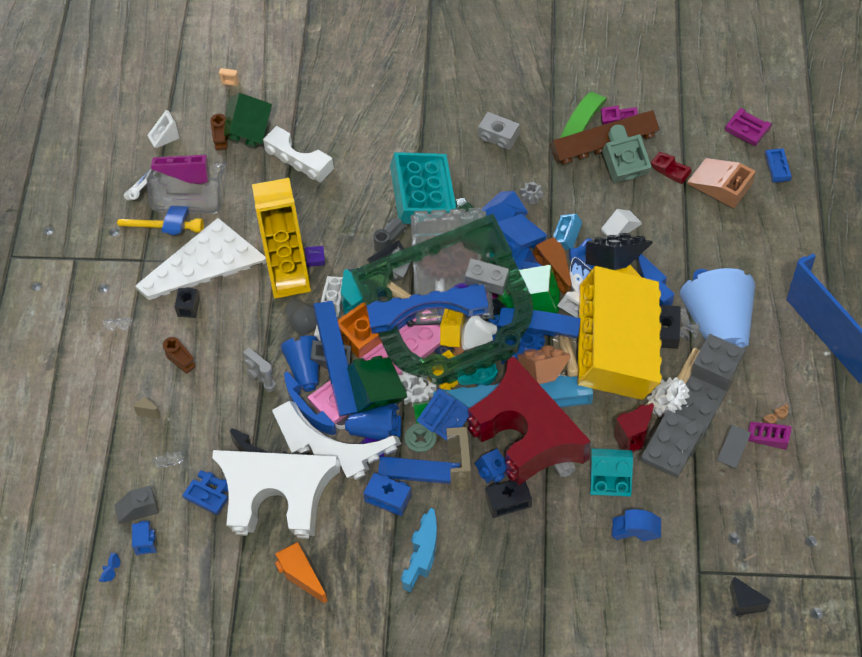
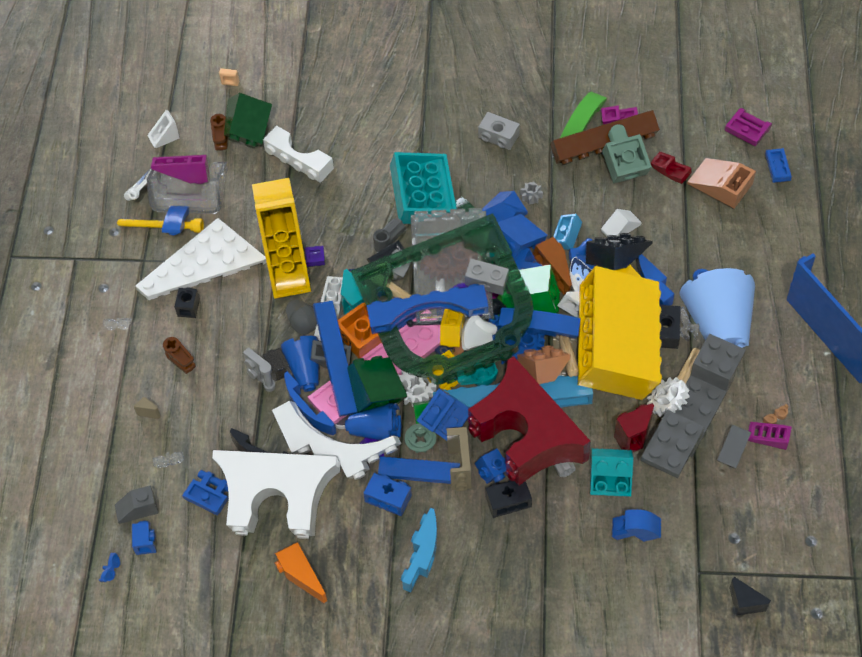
(278, 363): none -> clear smoke brick

